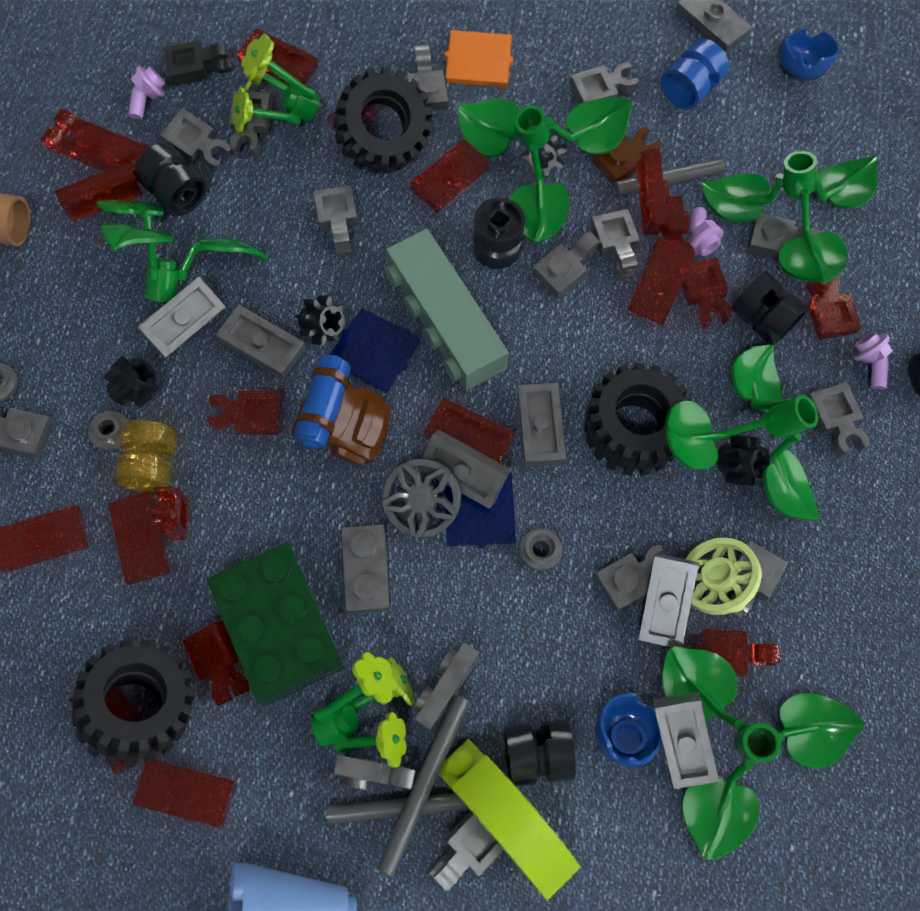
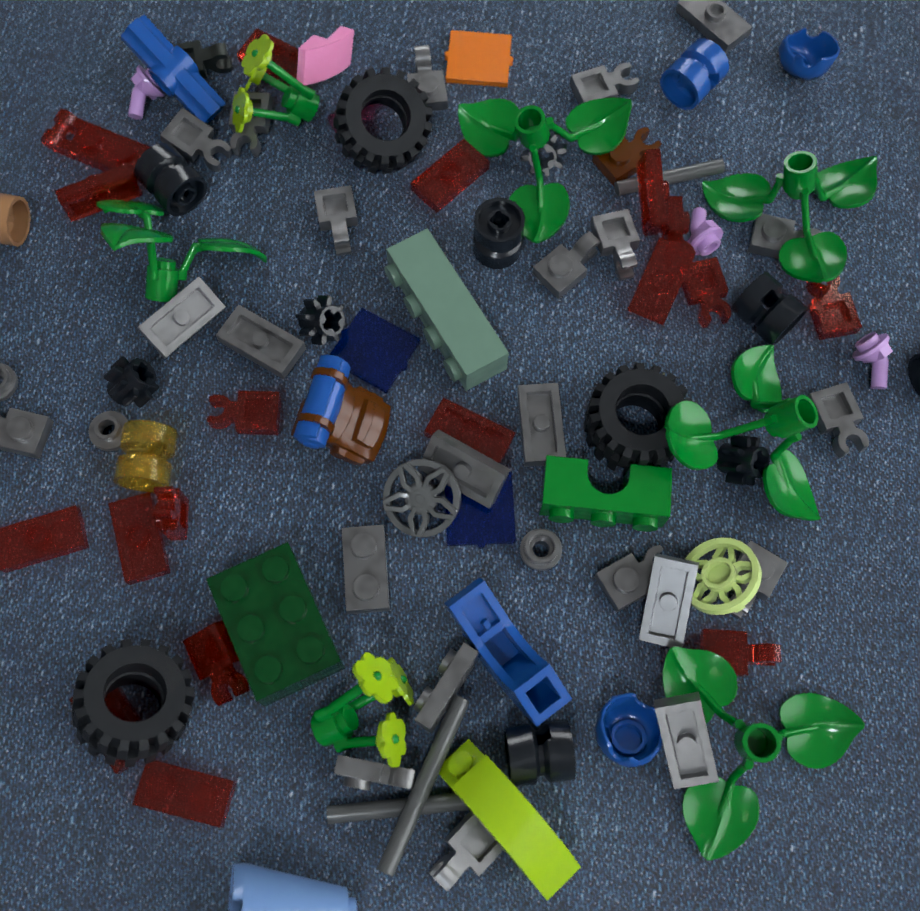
(172, 69): none -> blue piece
(324, 57): none -> bright pink slope
(506, 654): none -> blue arch
(570, 496): none -> green arch

